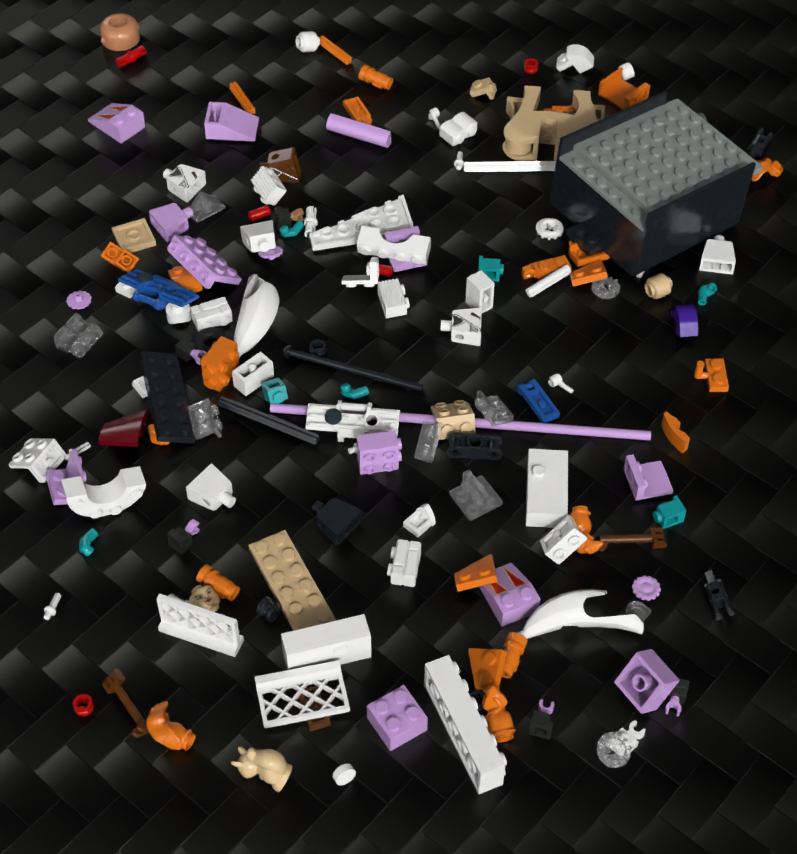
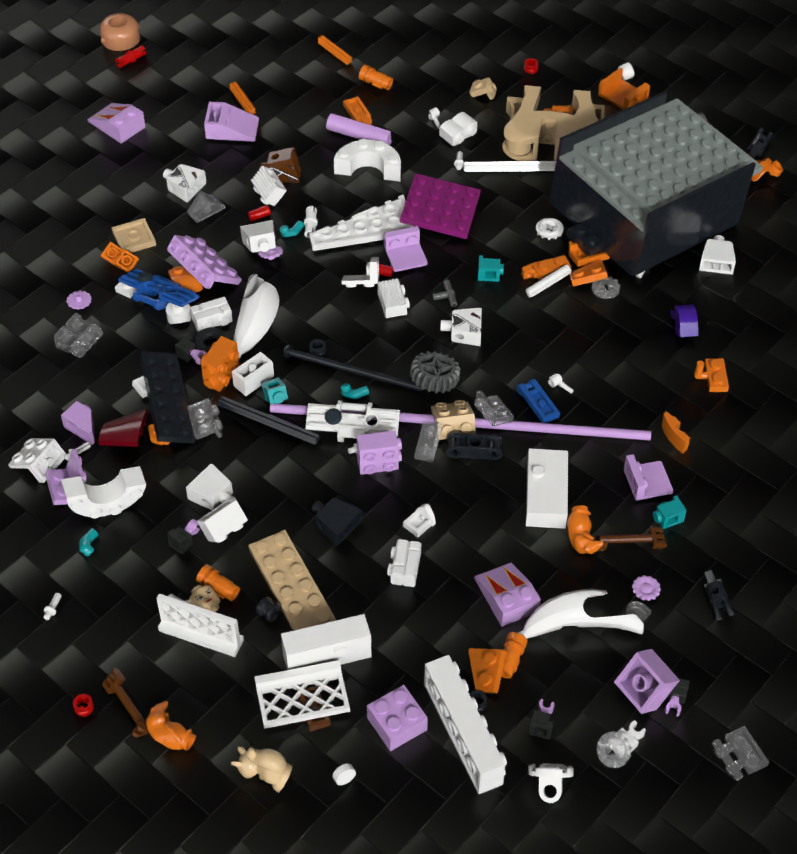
(79, 421): none -> lavender slope
(170, 220): lavender torso -> none
(222, 521): none -> white piece
(284, 217): pearl dark grey piece -> none
(307, 41): white head -> none
(368, 153): none -> white brick
(414, 250): white arch -> none
(435, 372): none -> dark grey gear
(440, 206): none -> magenta plate
(448, 293): none -> dark grey piece
(475, 496): clear bracket -> none
(476, 574): orange wing -> none
(480, 291): white brick -> none
(497, 718): orange animal -> none
(550, 775): none -> white tile
(562, 540): white bracket -> none
(577, 56): white brick -> none
(658, 286): tan head -> none
(704, 292): teal arm -> none
(745, 749): none -> clear plate

